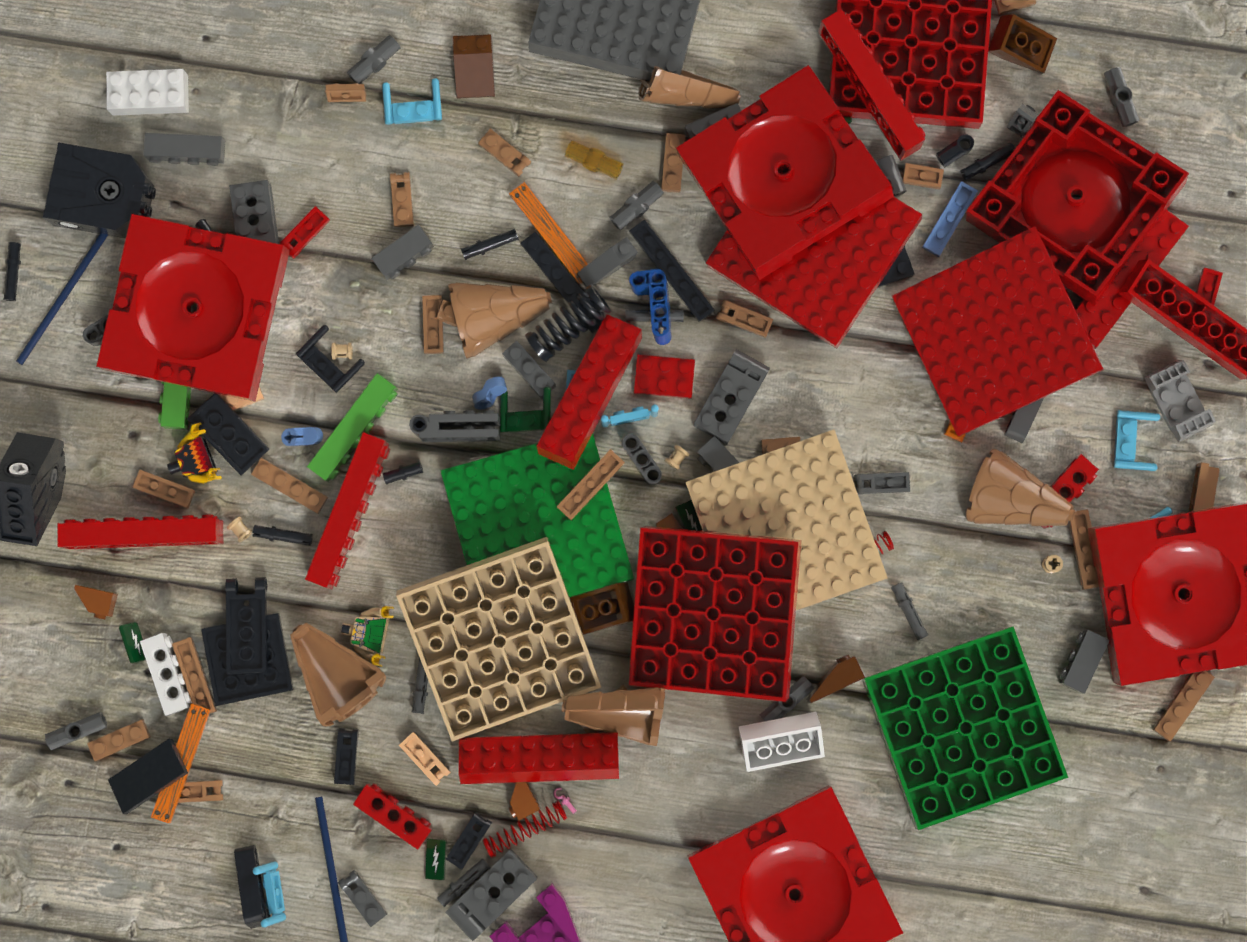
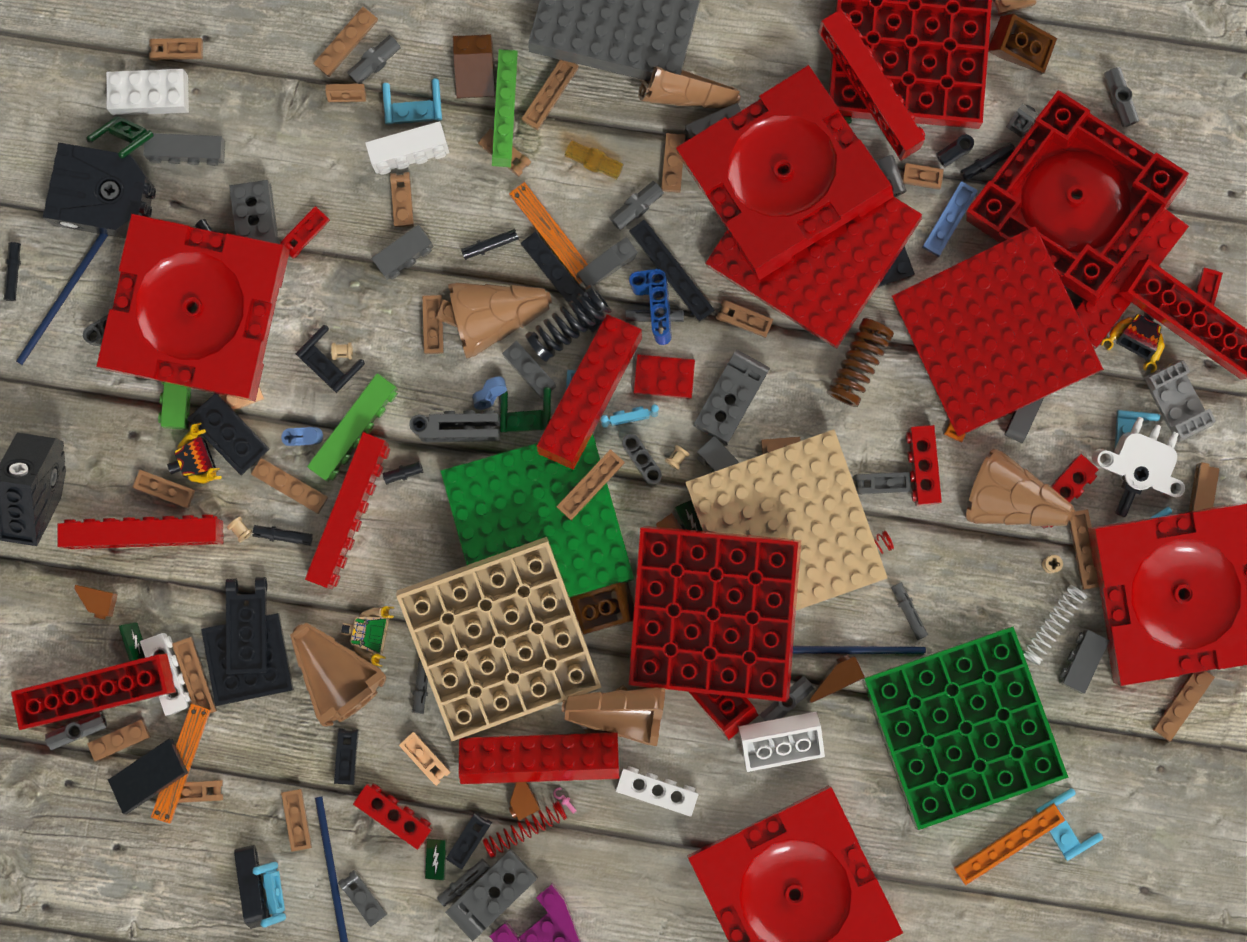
(93, 691): none -> red brick
(125, 130): none -> dark green plate
(176, 48): none -> medium nougat plate
(296, 820): none -> medium nougat plate
(345, 41): none -> medium nougat plate
(407, 148): none -> white brick
(504, 108): none -> bright green brick
(549, 94): none -> medium nougat plate
(684, 806): none -> white brick
(726, 711): none -> red slope
(836, 389): none -> reddish brown piece
(858, 650): none -> dark blue piece
(926, 435): none -> red brick
(1009, 844): none -> orange tile
(1032, 656): none -> white piece
(1063, 834): none -> medium azure plate
(1139, 336): none -> torso
(1148, 457): none -> white piece

